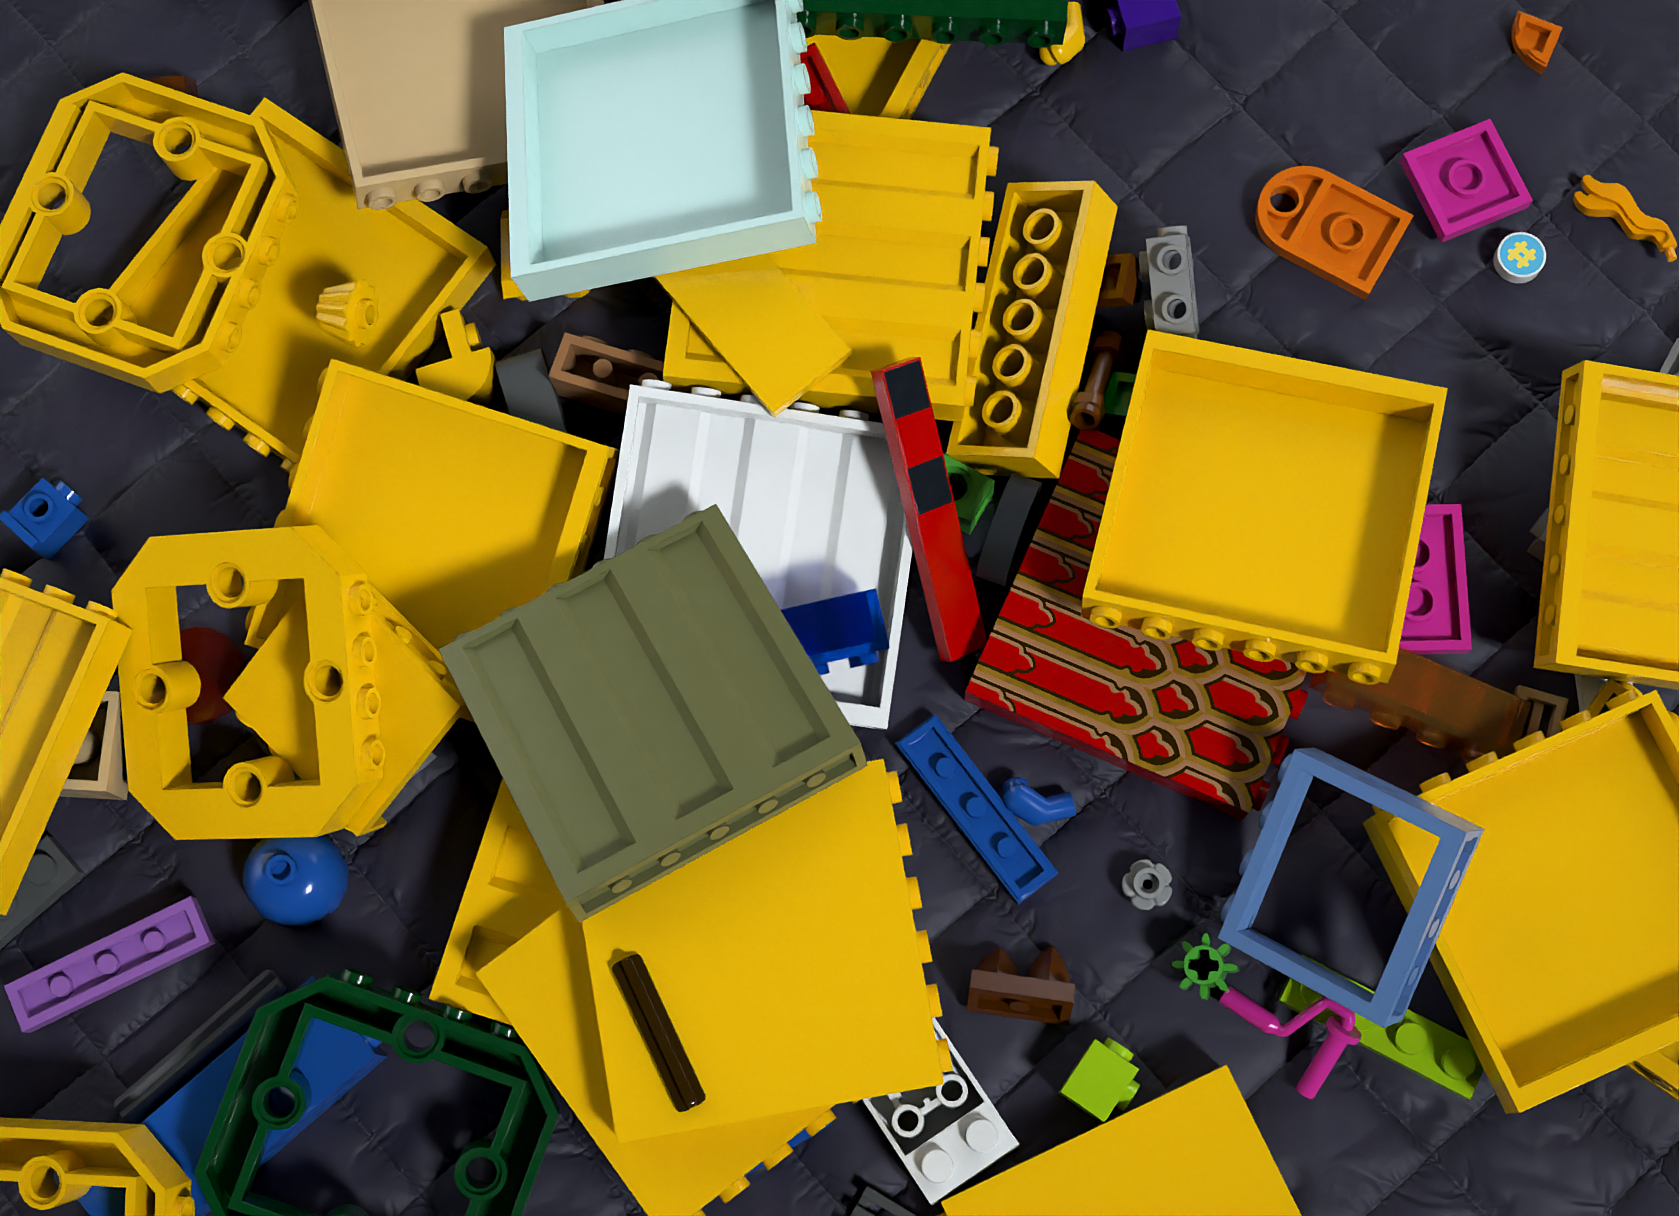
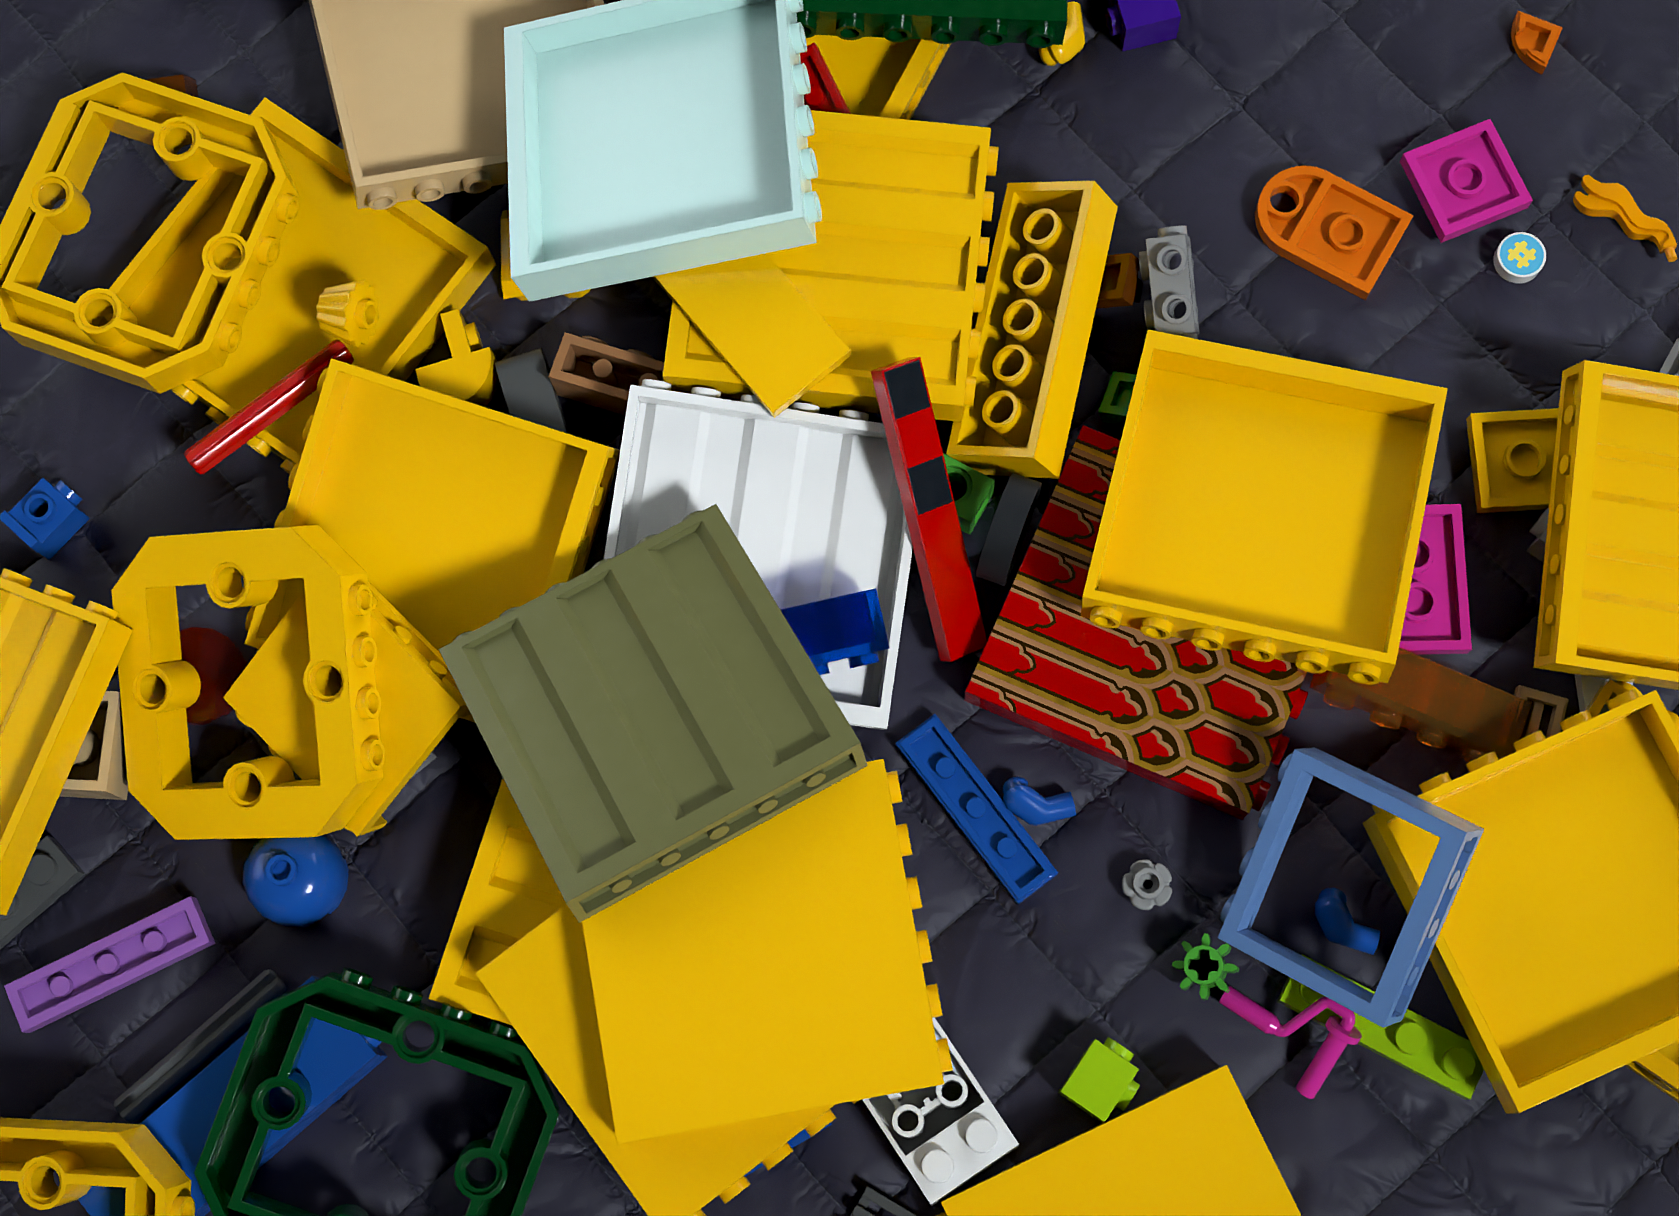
(264, 409): none -> red axle
(658, 1033): dark brown axle -> none
(1040, 996): reddish brown tile -> none
(1089, 406): reddish brown bar -> none
(1338, 923): none -> blue arm
(1512, 458): none -> yellow plate

